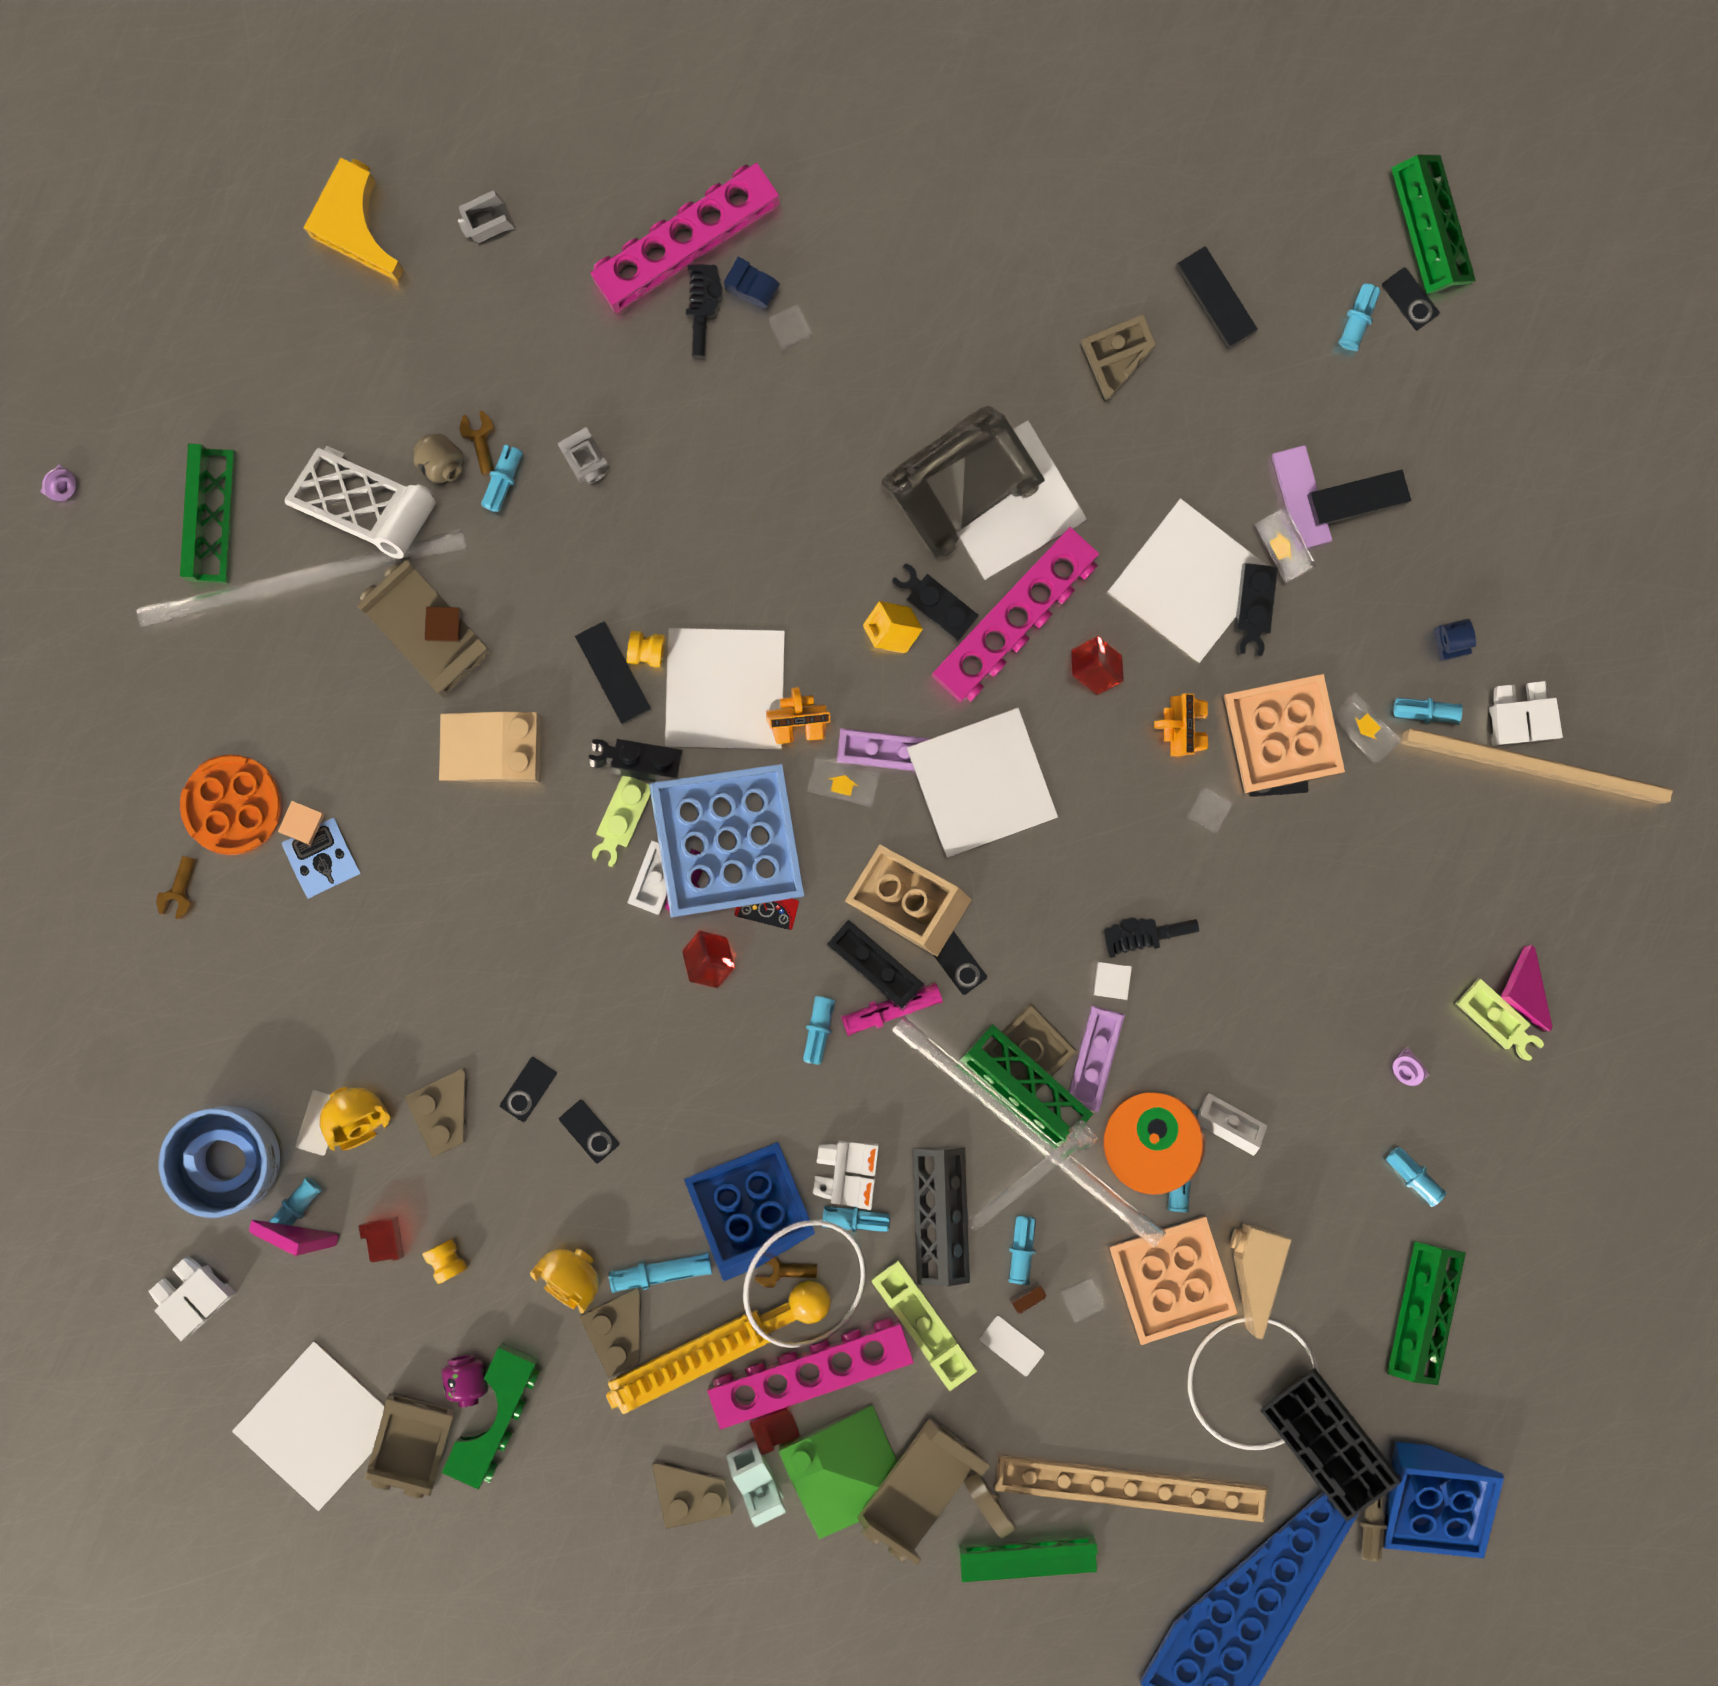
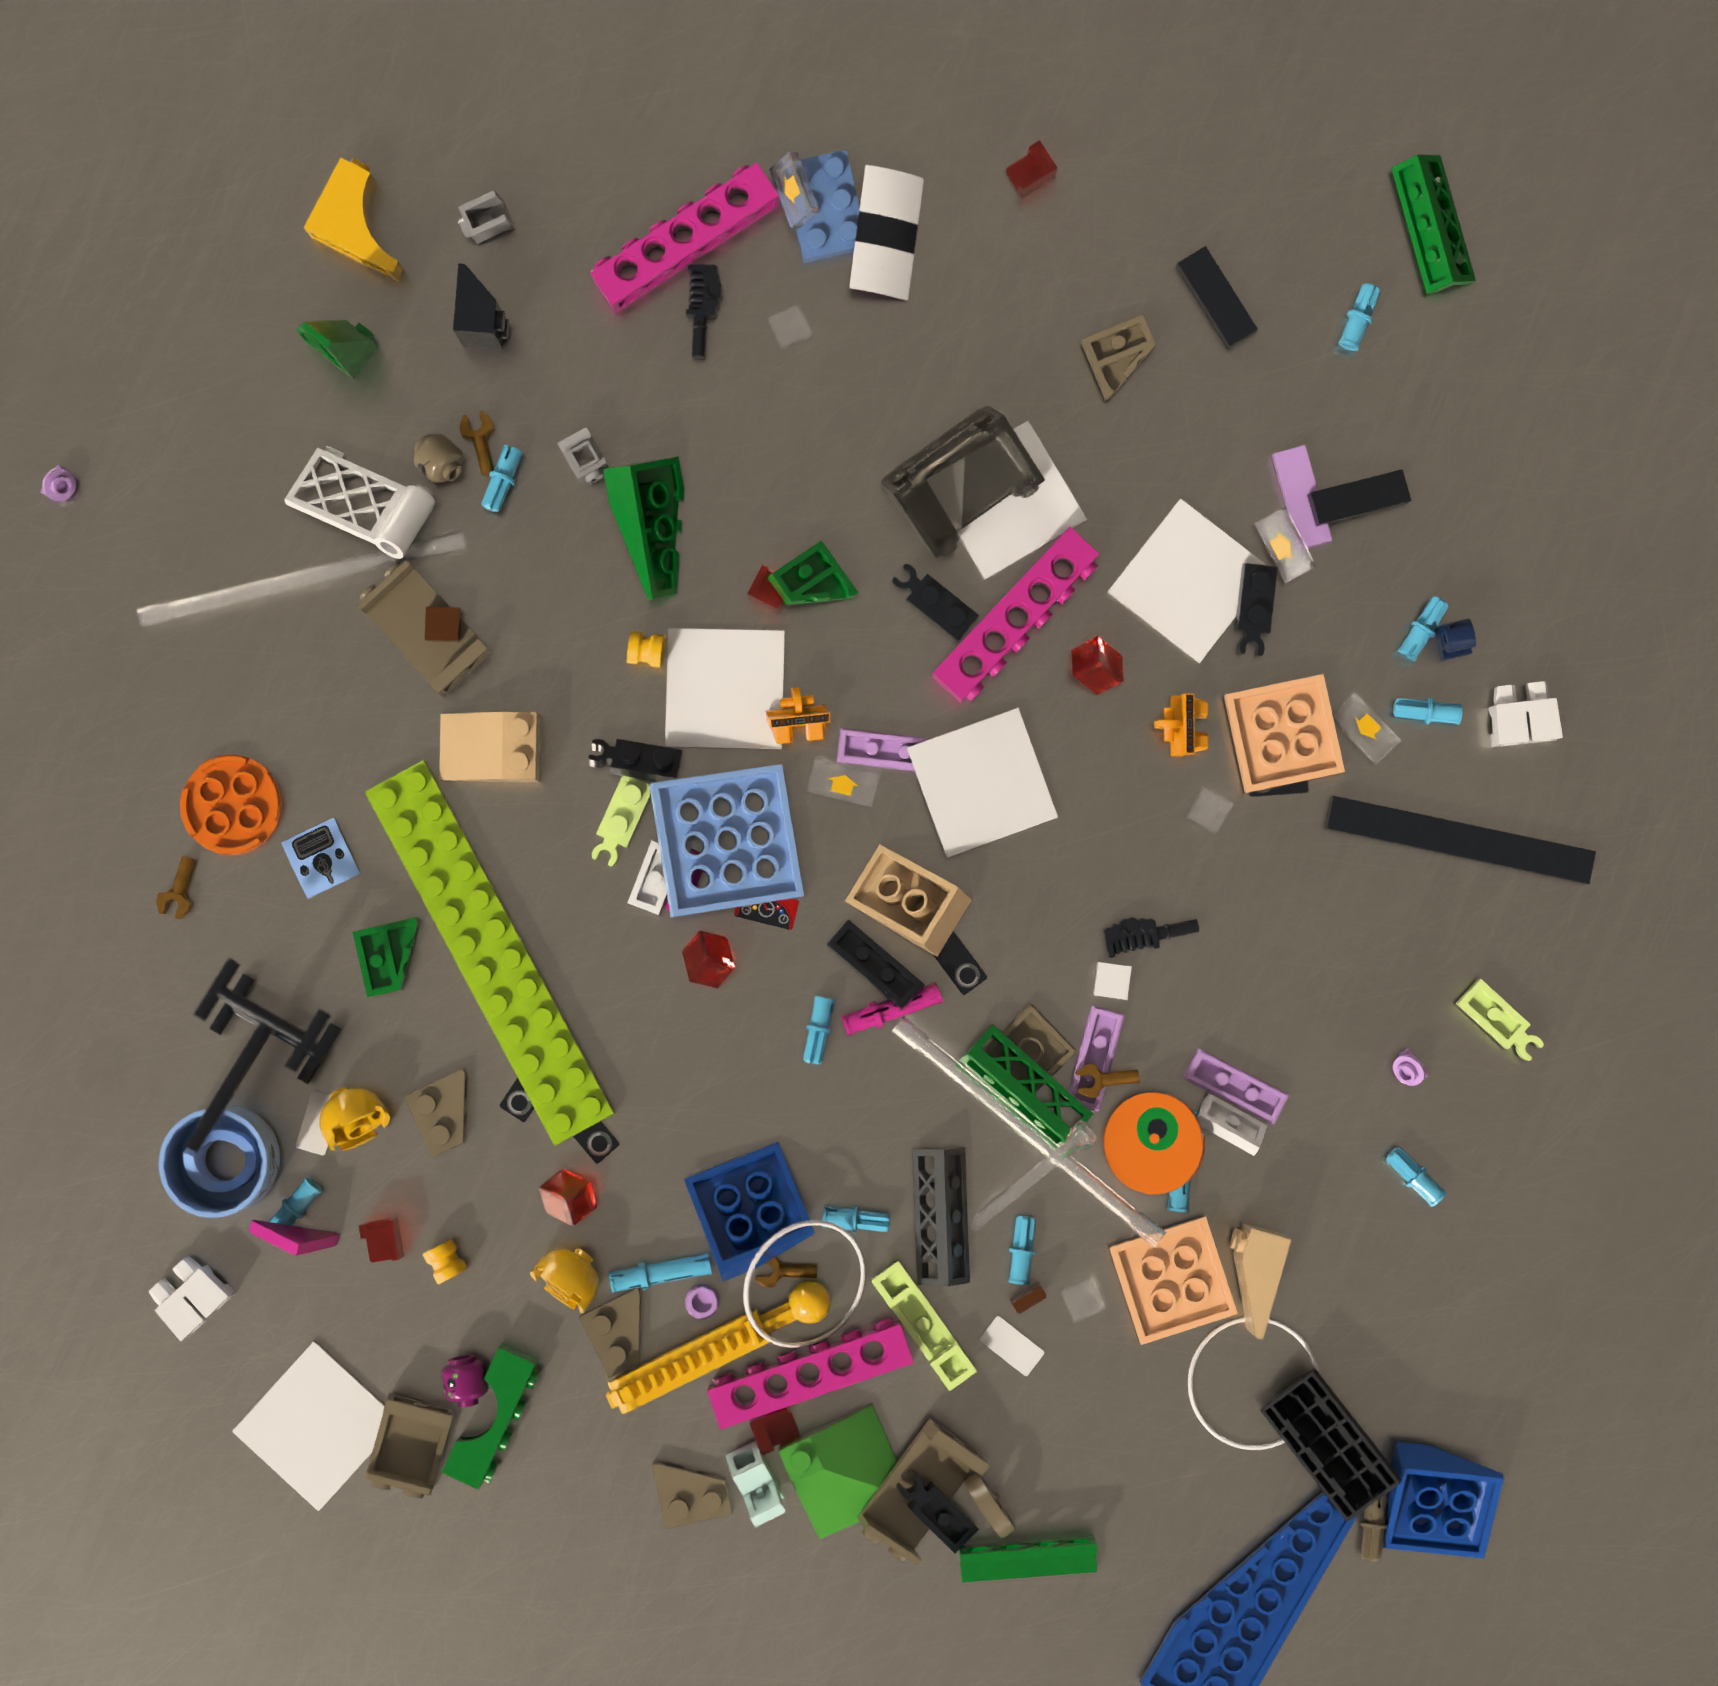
(195, 511): green fence -> none
(267, 1024): none -> black piece
(301, 823): light nougat tile -> none
(340, 342): none -> green wedge
(385, 955): none -> green wing
(477, 313): none -> black slope
(489, 952): none -> lime plate
(568, 1197): none -> clear red panel
(613, 672): black tile -> none
(646, 510): none -> green wedge
(702, 1301): none -> lavender tile
(750, 283): dark blue leg -> none
(764, 593): none -> clear red panel
(794, 190): none -> clear tile
(812, 578): none -> green wing
(835, 226): none -> medium blue plate
(848, 1188): white hips -> none
(886, 232): none -> white sticker
(892, 627): yellow panel -> none
(938, 1512): none -> black plate
(1032, 170): none -> clear red panel
(1105, 1079): none -> pearl gold bar
(1130, 1488): tan tile -> none
(1236, 1086): none -> lavender tile
(1410, 298): black sticker -> none
(1422, 1313): green fence -> none
(1423, 628): none -> medium azure axle
(1460, 840): none -> black tile
(1526, 990): dark pink tile -> none
(1536, 766): tan tile -> none

